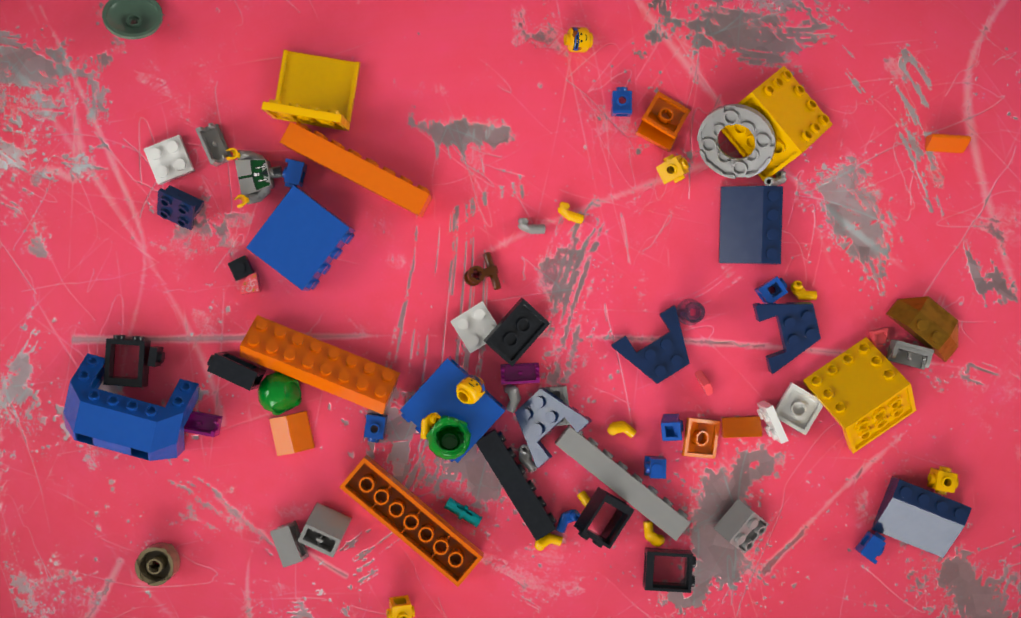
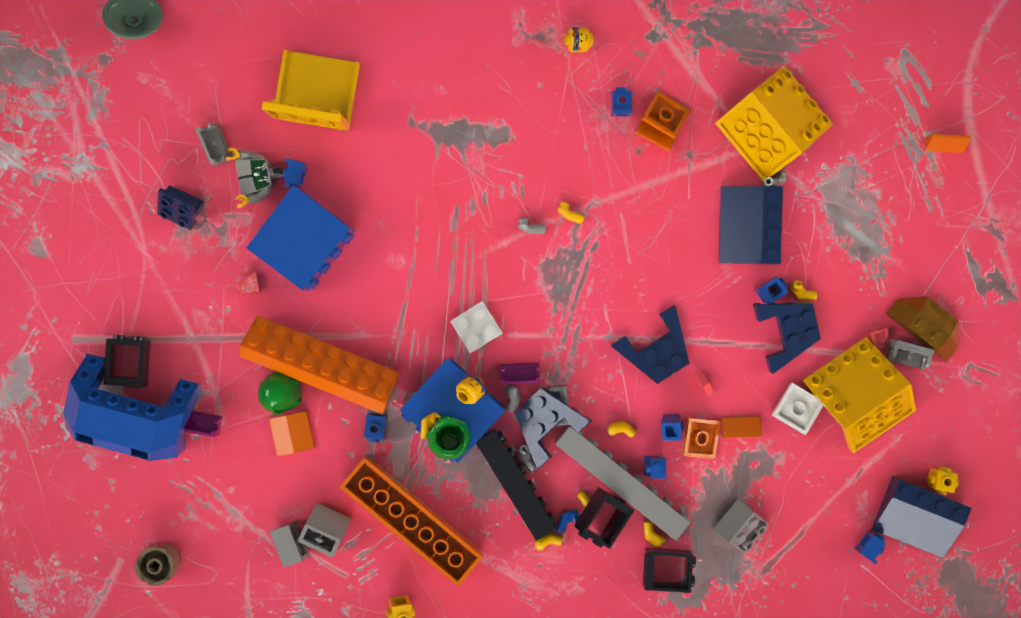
(156, 356): black plate -> none
(169, 159): white plate -> none
(235, 370): black window -> none
(241, 268): black plate -> none
(354, 168): orange brick -> none
(463, 512): teal pin -> none
(491, 271): reddish brown piece -> none
(516, 332): black plate -> none
(673, 169): yellow brick -> none
(684, 308): clear purple plant -> none
(724, 164): light grey plate -> none
(774, 428): white plate -> none

